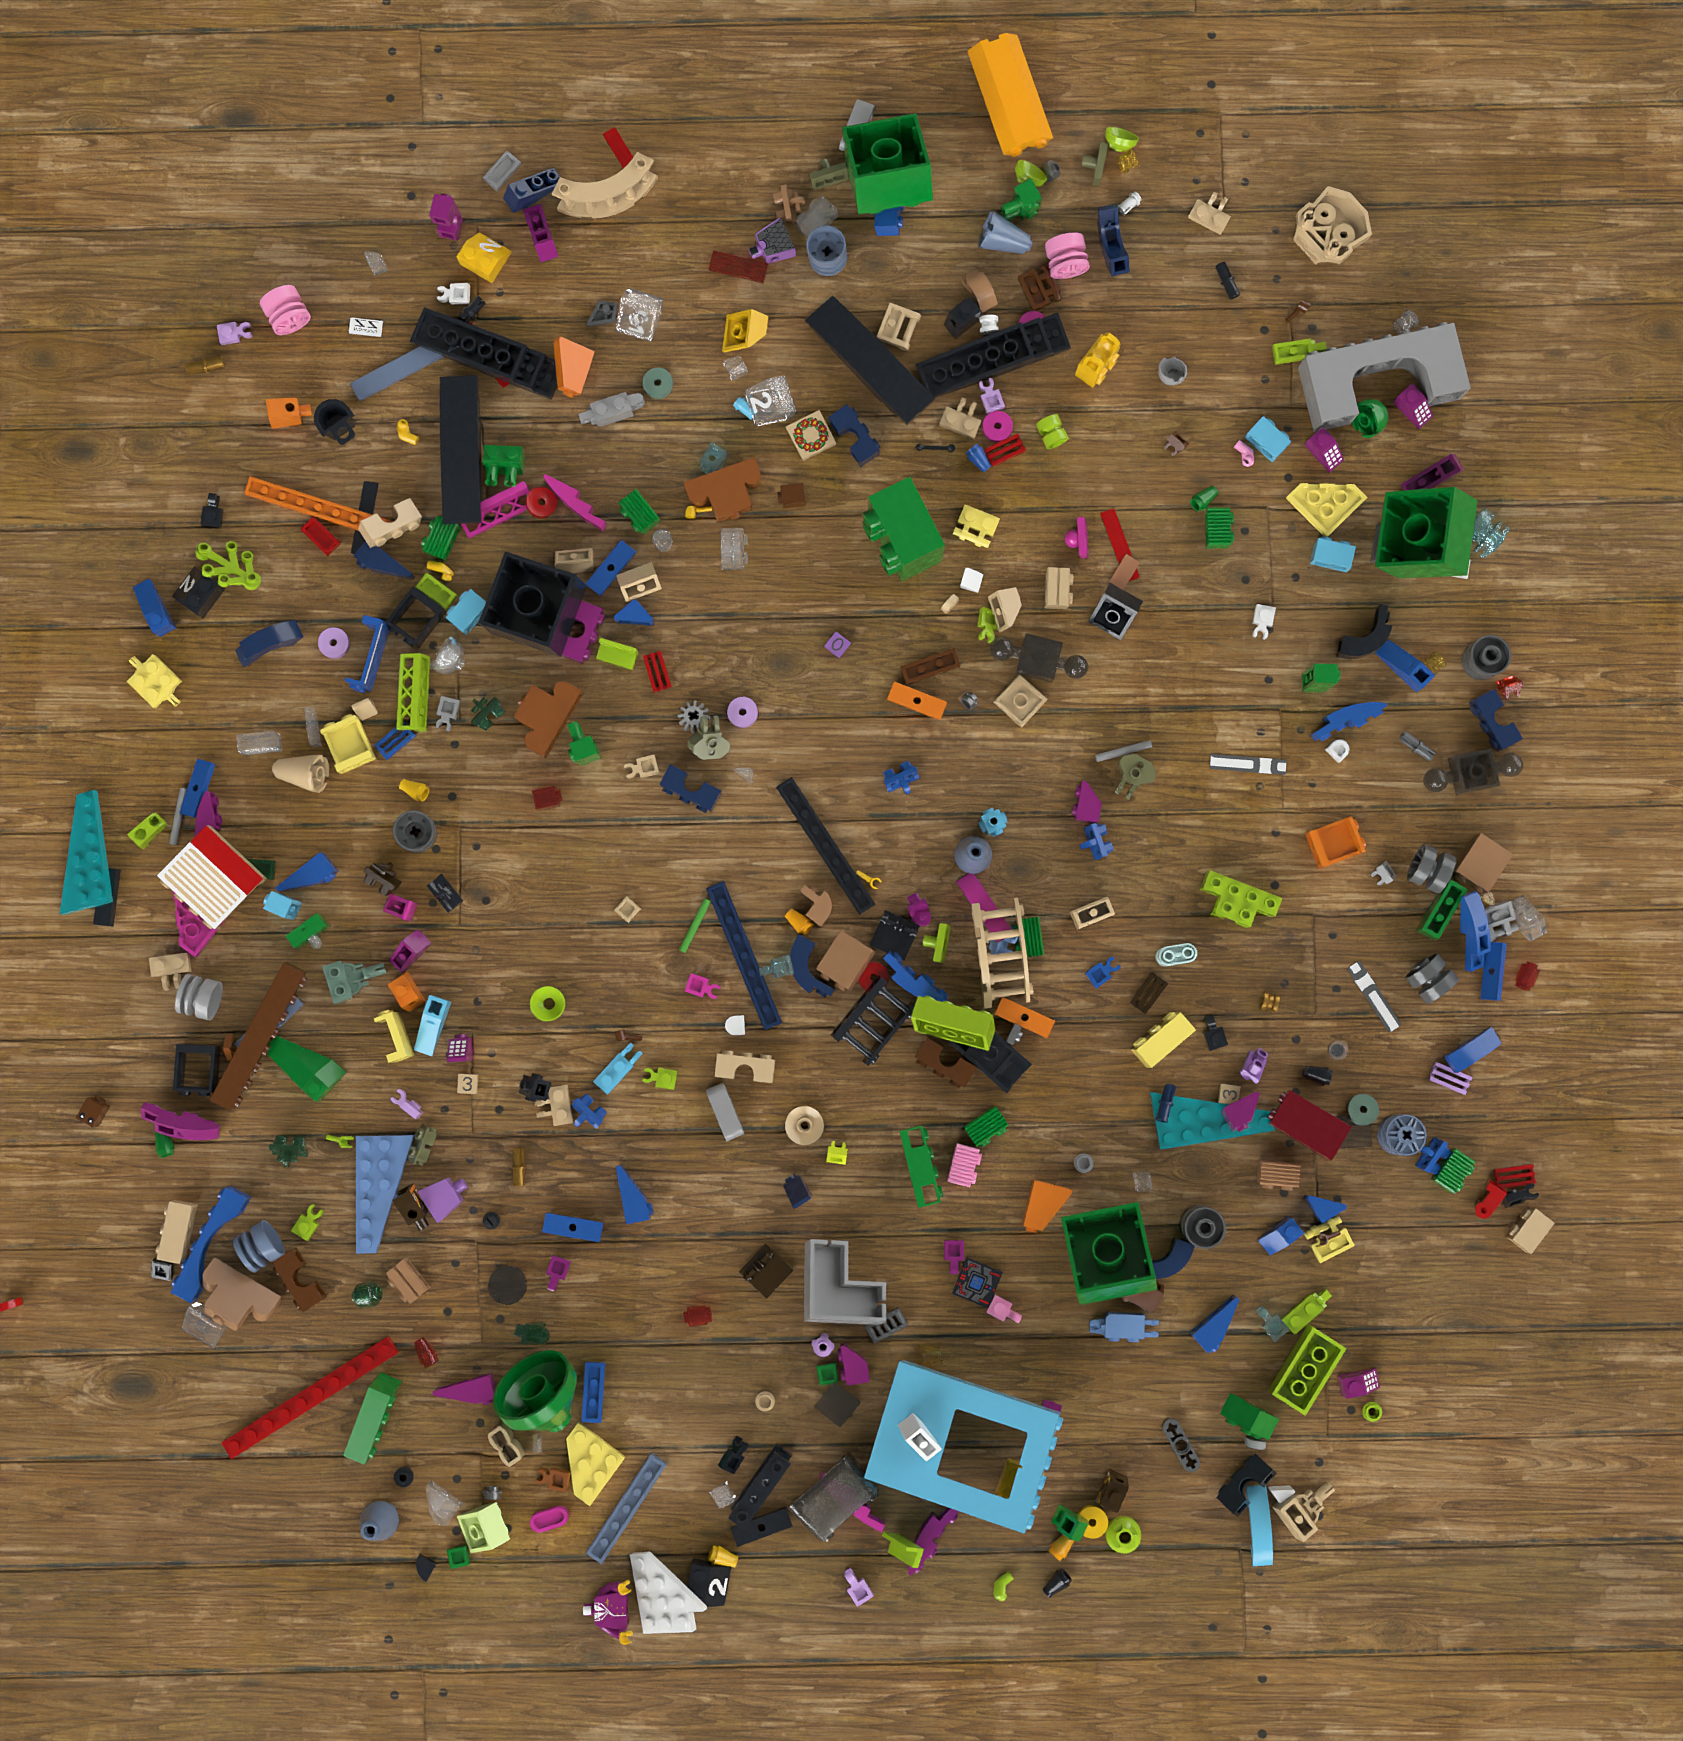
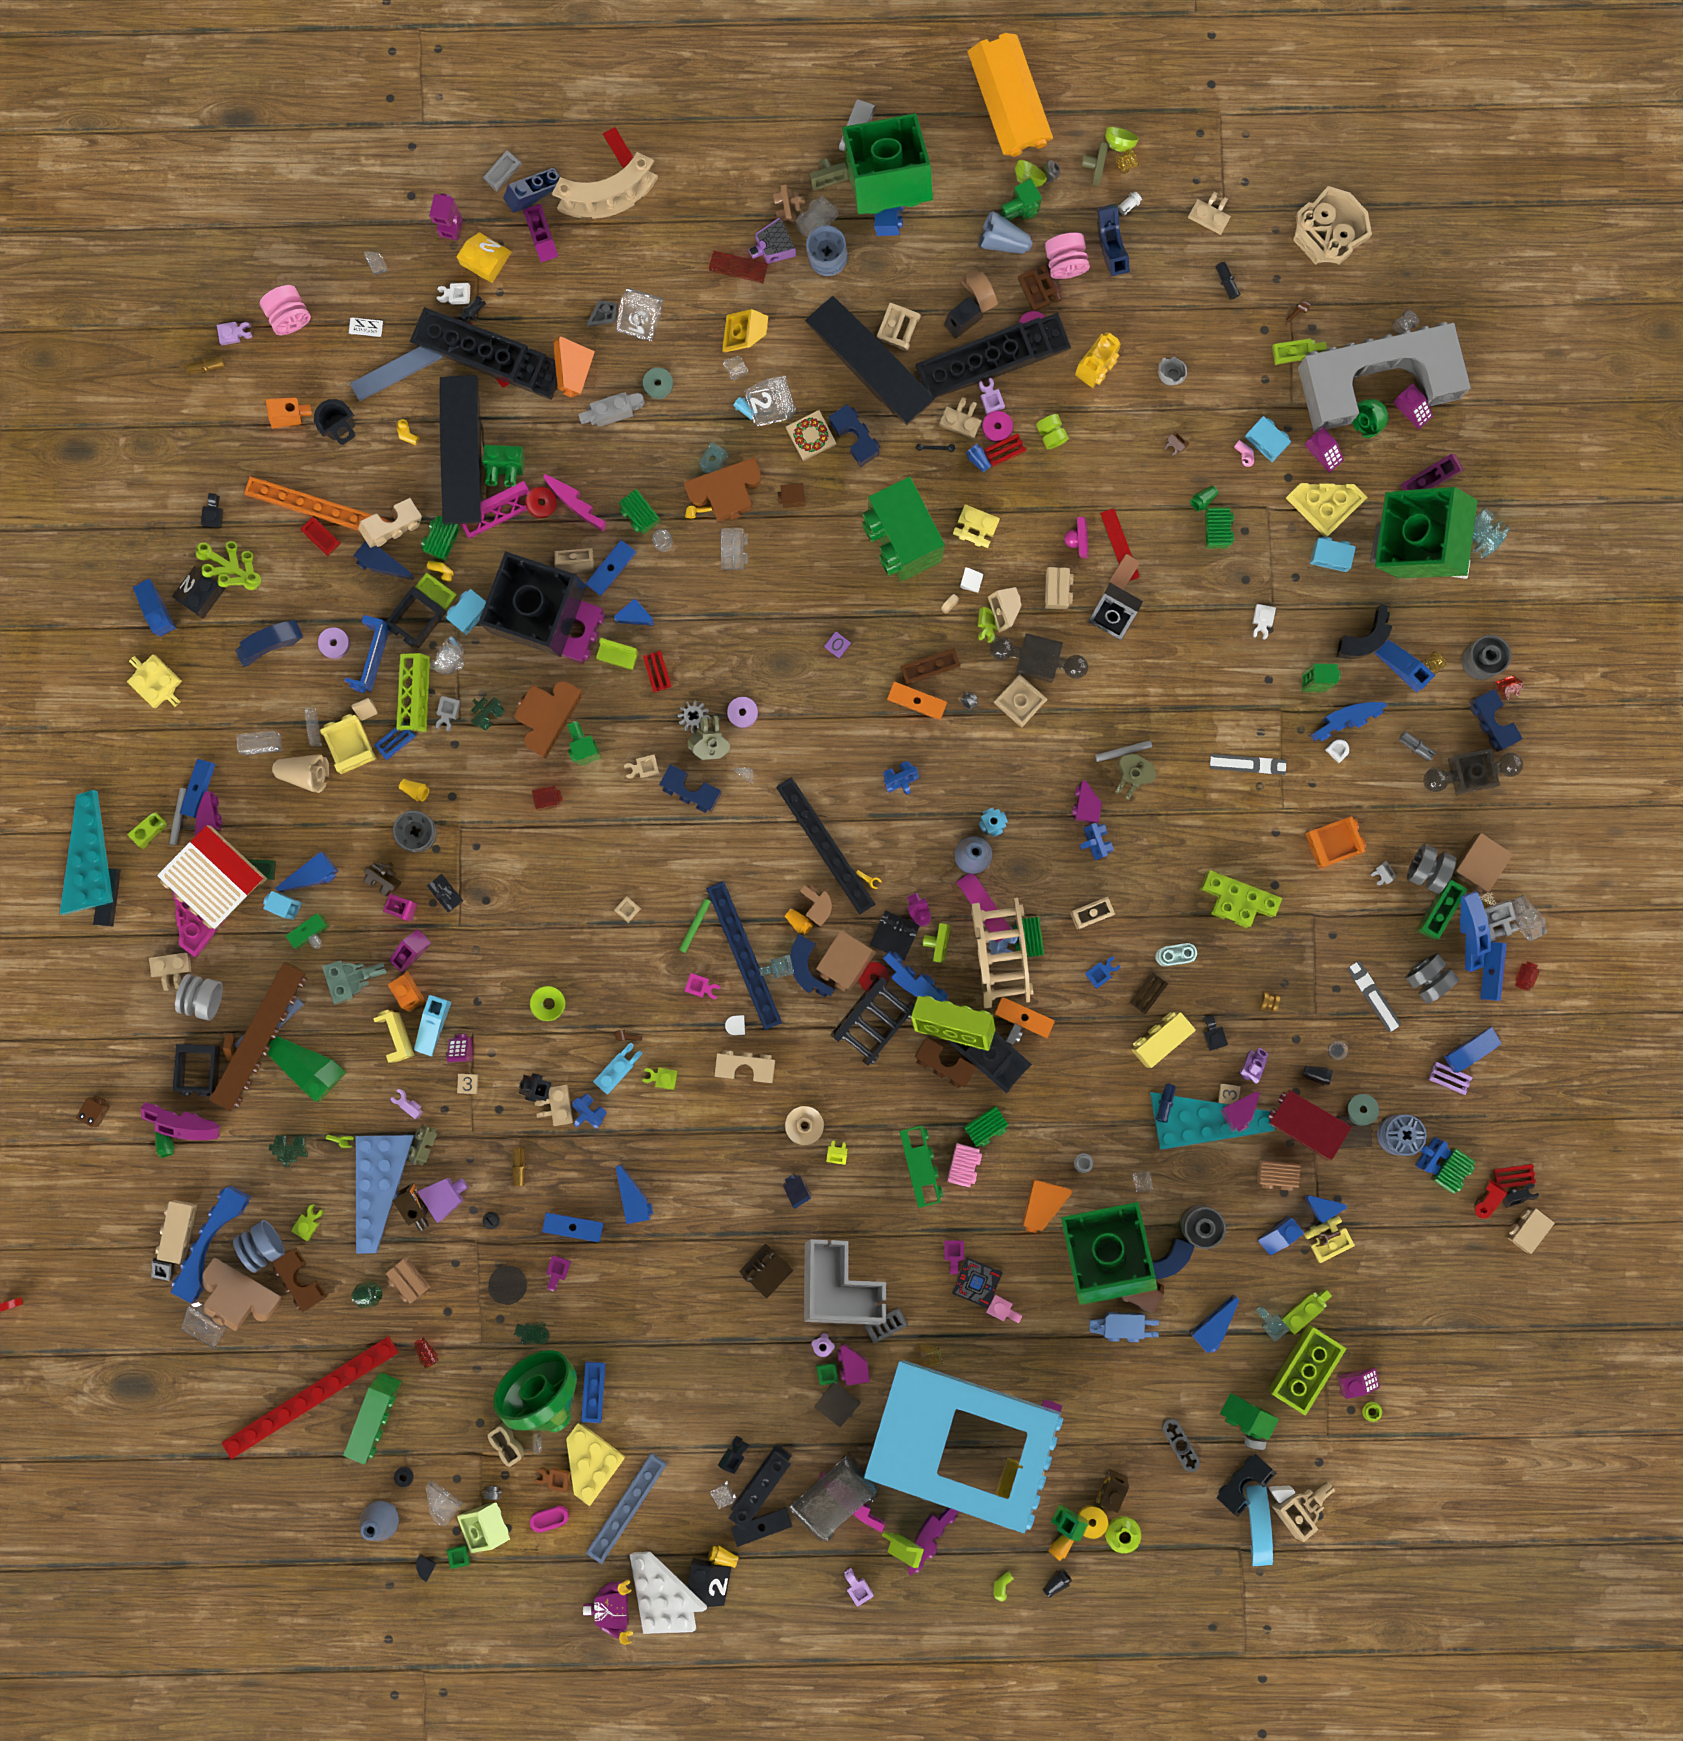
(366, 505): black sticker -> none
(471, 1390): magenta slope -> none
(638, 582): tan brick -> none
(698, 1315): clear red brick -> none
(725, 1111): light grey beam -> none
(765, 1401): tan plate -> none
(919, 1437): white slope -> none
(989, 324): white wheel -> none

